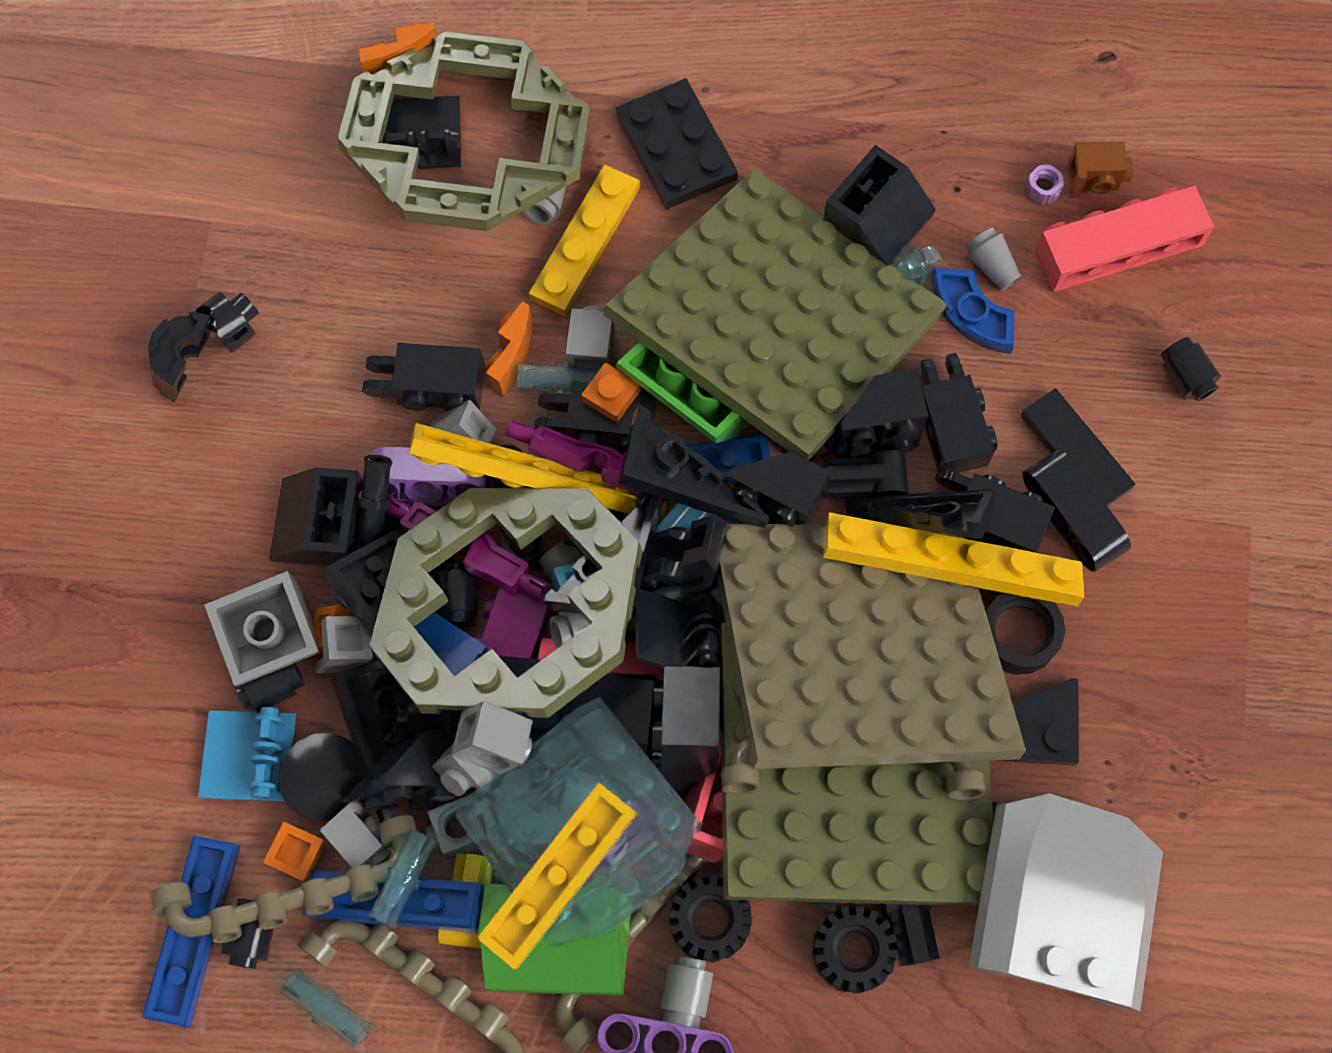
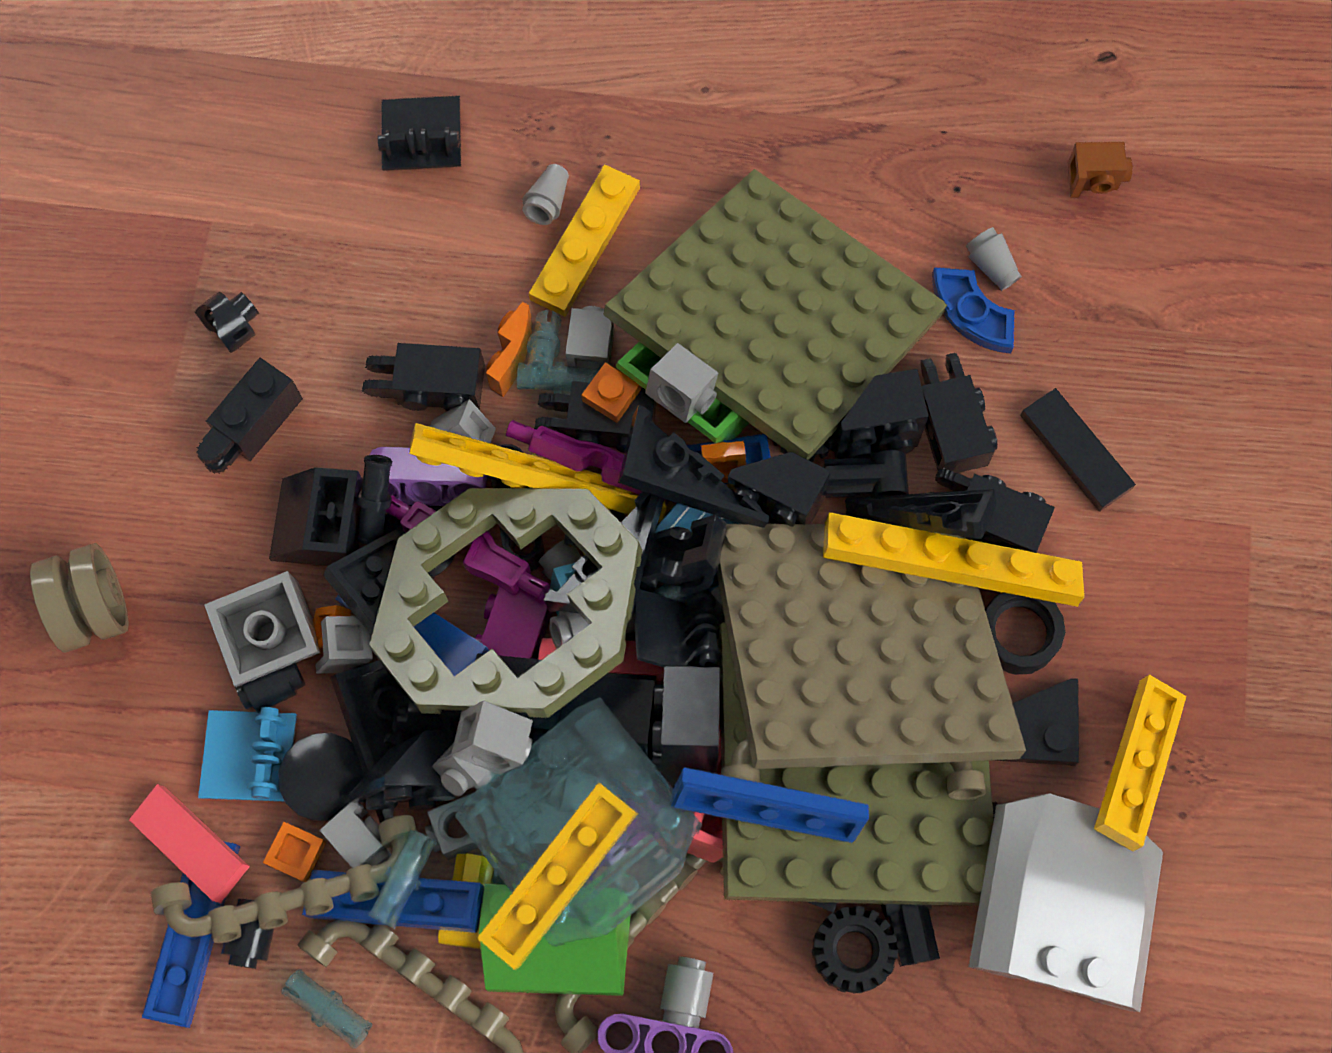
(79, 597): none -> dark tan wheel
(171, 345): black cylinder -> none
(189, 843): none -> coral tile
(248, 416): none -> black hinge
(411, 36): orange slope -> none
(461, 593): black brick -> none
(516, 182): olive plate -> none
(543, 346): none -> clear light blue pin
(676, 143): black plate -> none
(682, 383): none -> light grey brick
(693, 942): black tyre -> none
(725, 456): none -> orange plate
(769, 805): none -> blue tile
(879, 206): black slope -> none
(917, 262): clear light blue plate -> none
(1042, 196): lavender axle -> none
(1079, 510): black beam -> none
(1123, 237): coral brick -> none
(1140, 763): none -> yellow plate
(1190, 369): black brick -> none

